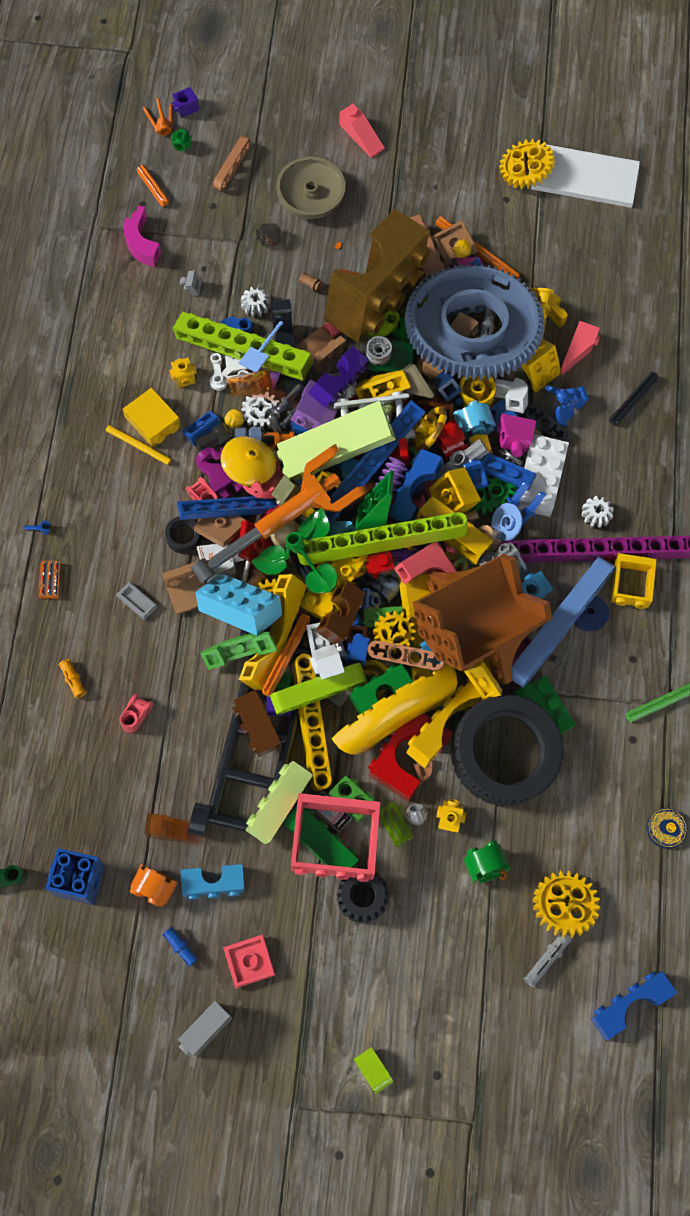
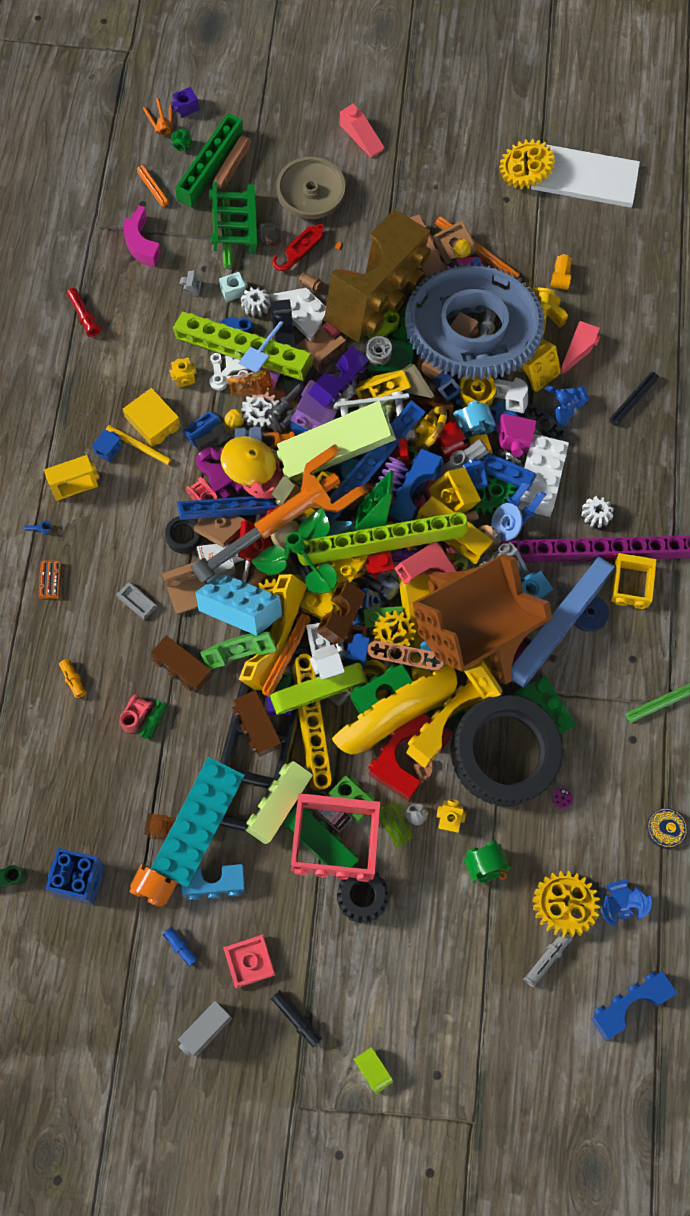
(72, 477): none -> yellow window
(85, 317): none -> red pin
(107, 445): none -> blue brick
(153, 720): none -> green pin
(181, 664): none -> reddish brown brick
(197, 822): none -> teal plate
(209, 160): none -> green brick
(227, 247): none -> bright green axle
(231, 293): none -> light aqua brick
(249, 211): none -> green fence
(300, 247): none -> red plate
(300, 1023): none -> black pin
(306, 310): none -> white wing
(561, 276): none -> light orange piece
(562, 798): none -> magenta tile
(622, 901): none -> blue animal

